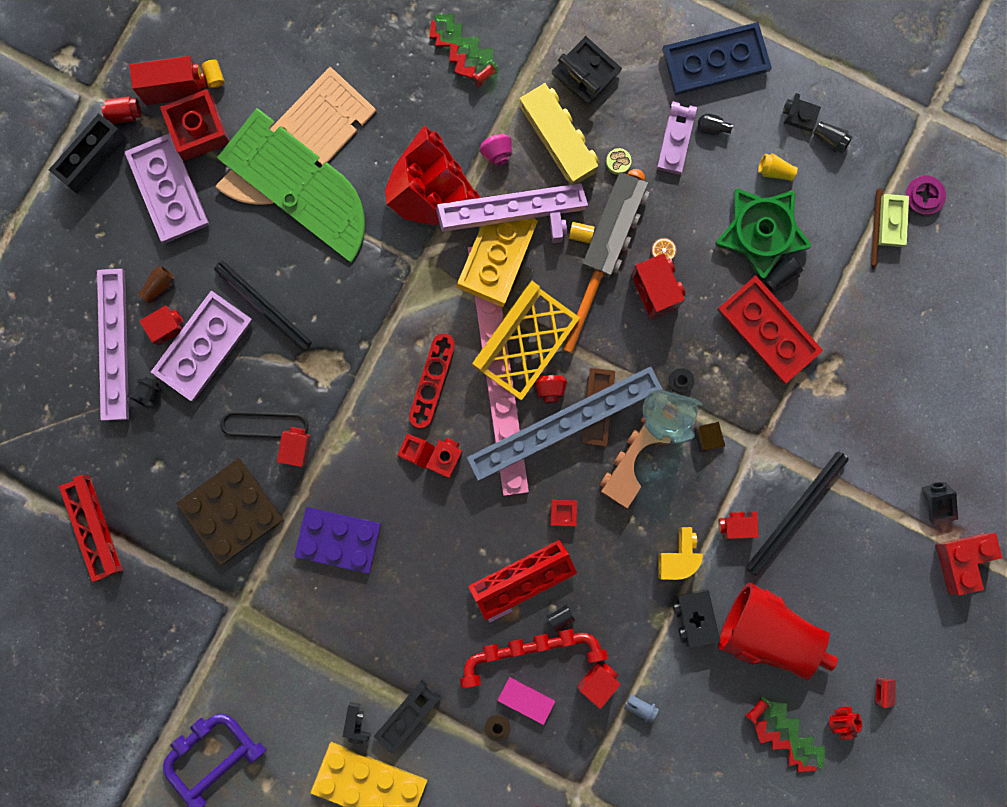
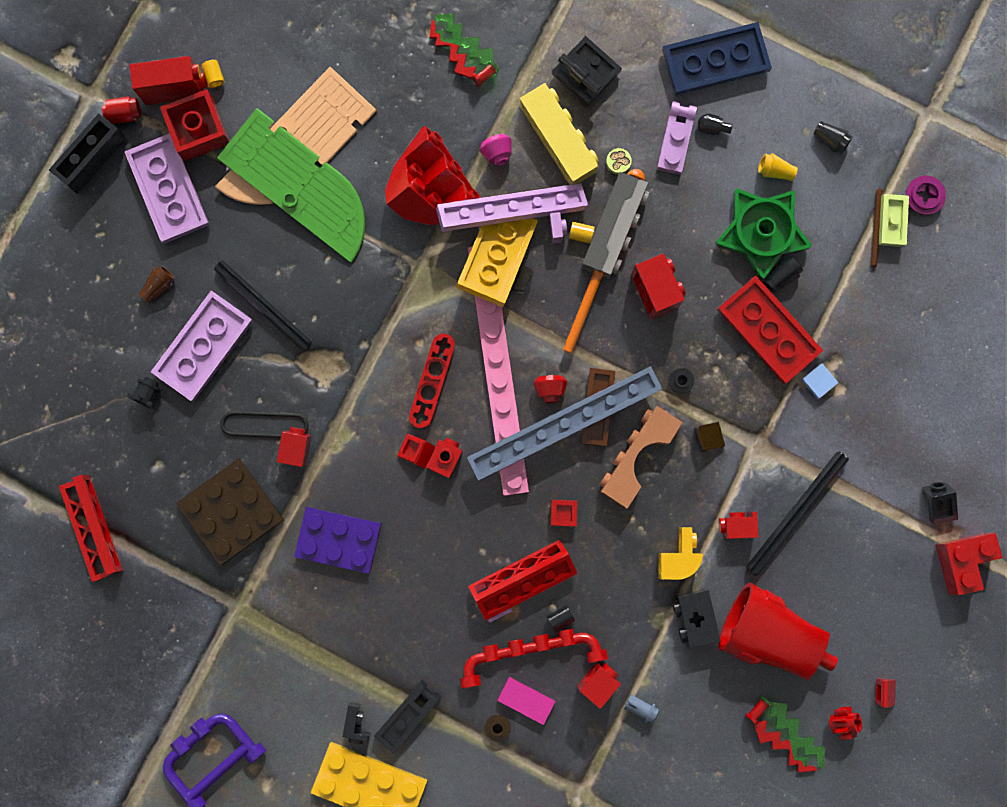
(113, 345): lavender plate -> none
(162, 325): red brick -> none
(506, 329): yellow fence -> none
(665, 246): tile -> none
(677, 427): clear light blue piece -> none
(800, 113): black bracket -> none
(819, 381): none -> light blue tile

